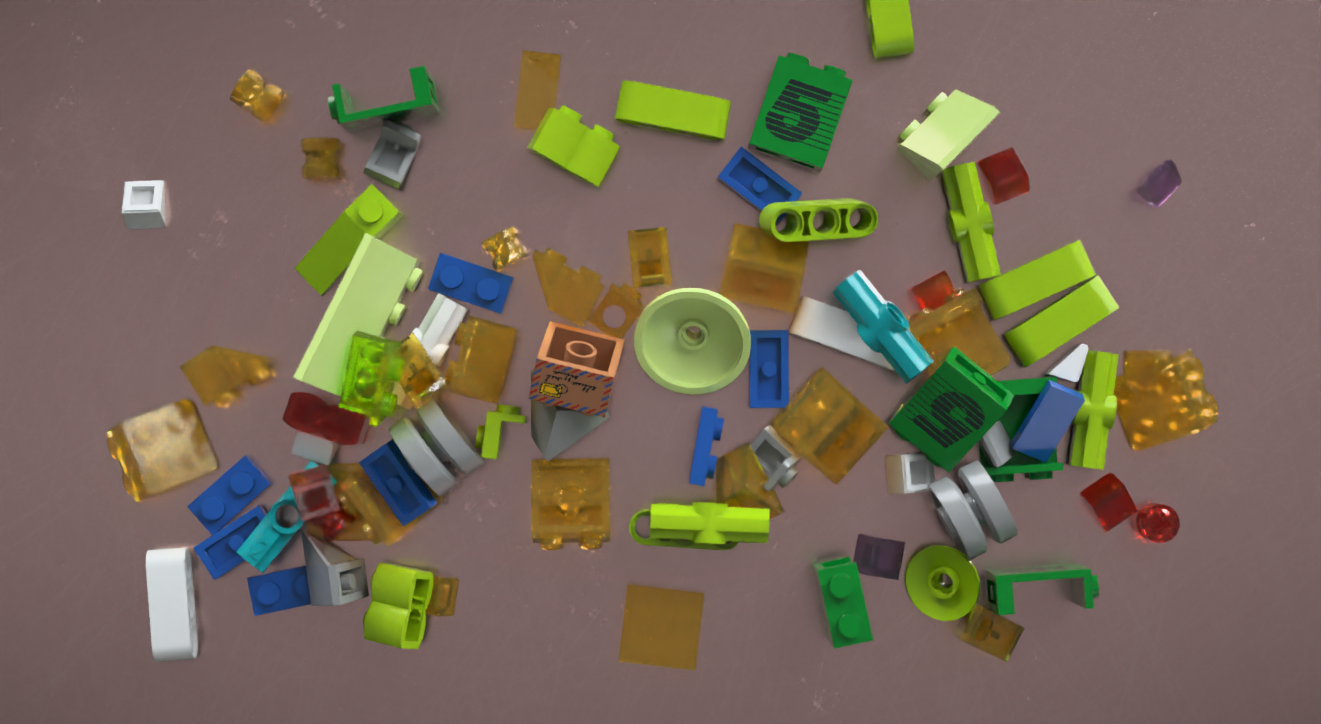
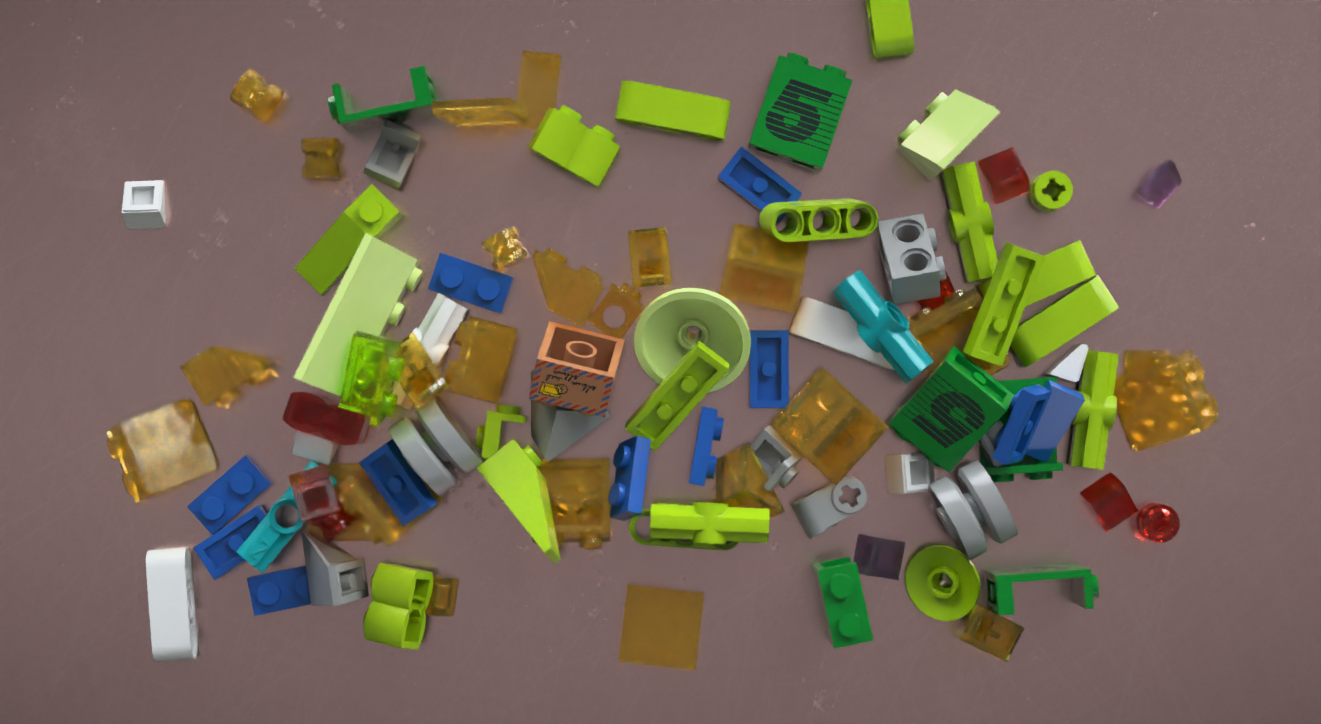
(480, 111): none -> clear yellow tile
(525, 492): none -> lime slope
(630, 477): none -> blue plate
(677, 395): none -> lime plate
(824, 510): none -> light grey piece
(910, 258): none -> light grey brick
(1003, 304): none -> lime plate
(1016, 435): none -> blue plate
(1044, 194): none -> lime wheel

